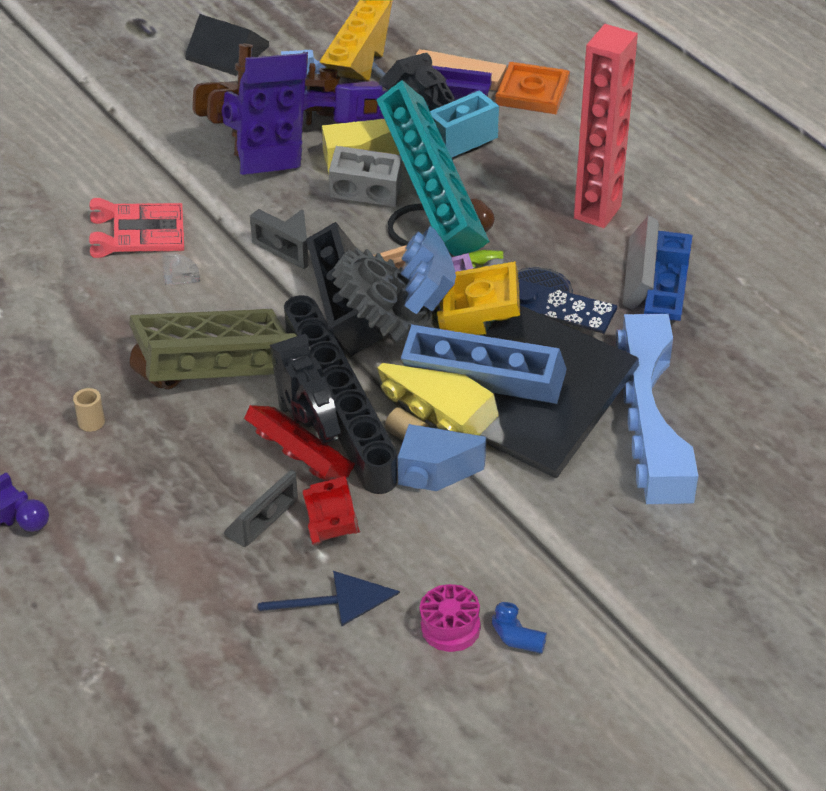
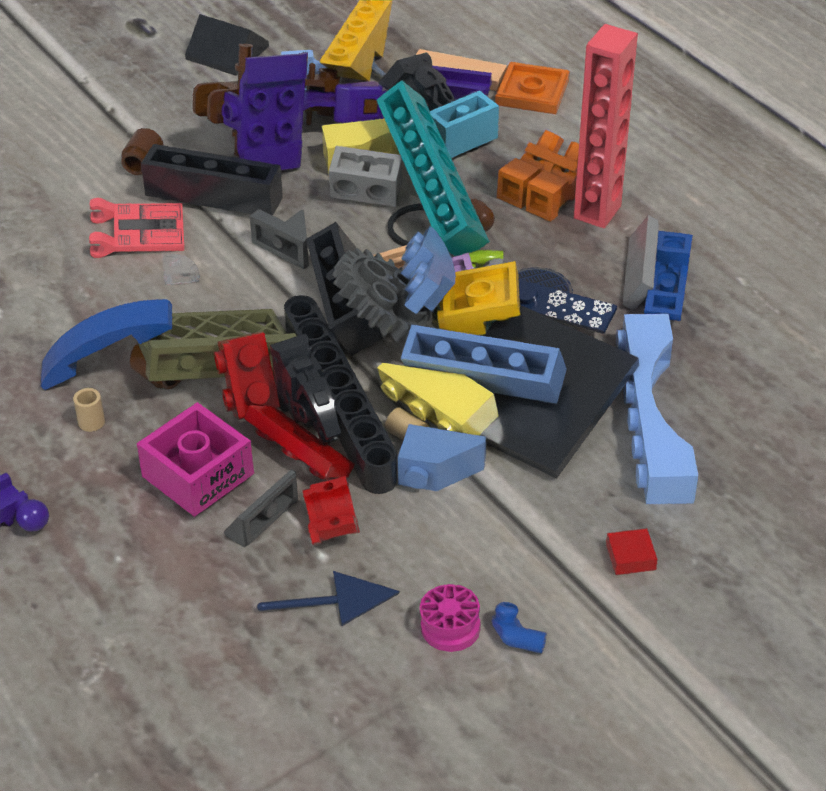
(138, 148): none -> reddish brown brick
(140, 319): none -> blue slope
(195, 458): none -> dark pink brick
(211, 180): none -> black brick
(247, 373): none -> red bracket
(540, 177): none -> orange hips
(631, 551): none -> red tile

